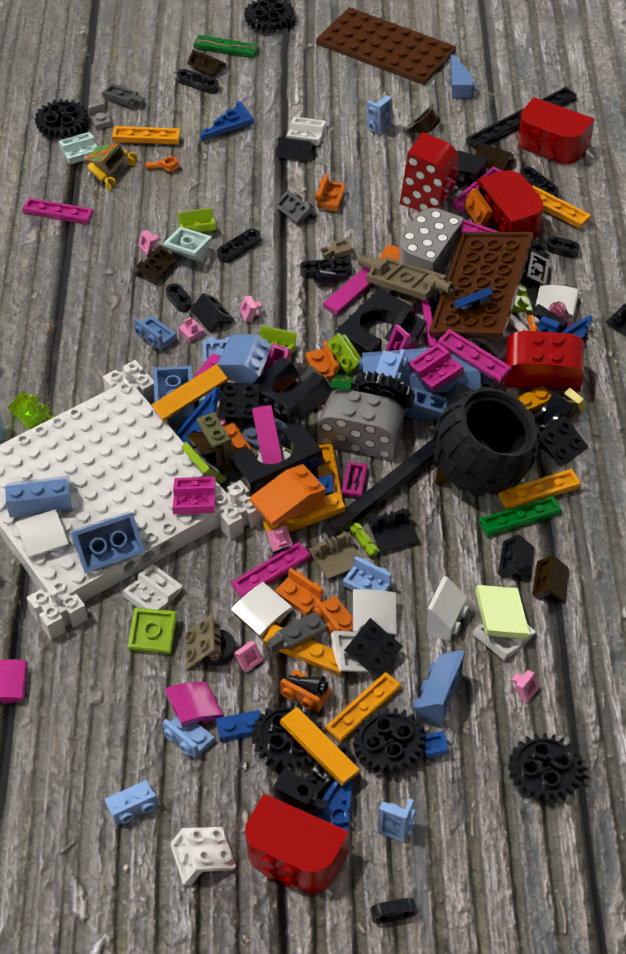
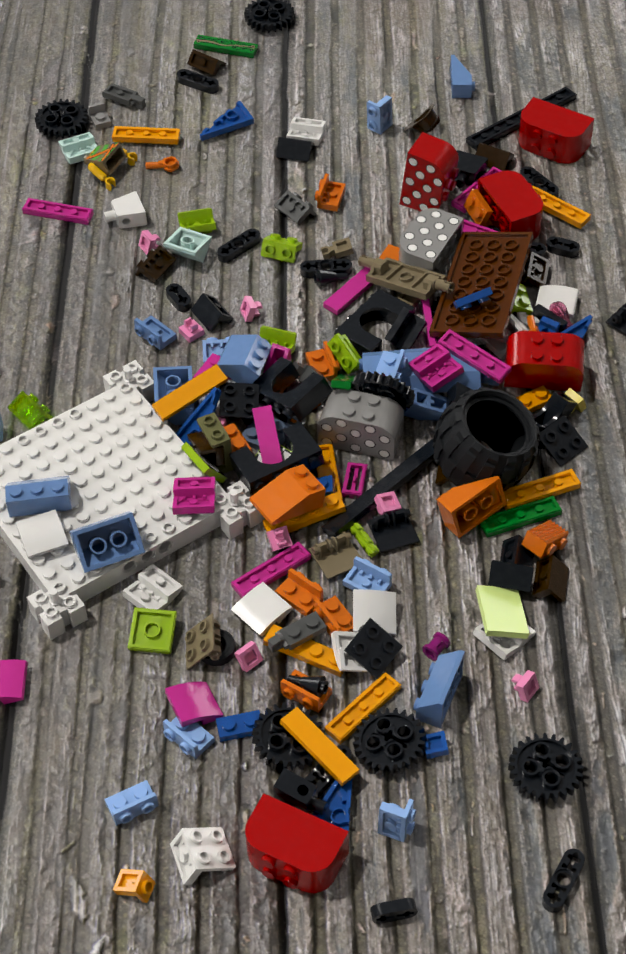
(127, 211): none -> white torso
(134, 883): none -> light orange bracket
(280, 248): none -> lime bracket
(386, 45): reddish brown plate -> none
(387, 502): none -> bright pink tile
(400, 340): dark pink slope -> none
(436, 646): none -> magenta bush
(446, 610): white slope -> none
(471, 504): none -> orange slope
(511, 575): none -> black panel
(545, 539): none -> orange brick
(564, 890): none -> black beam

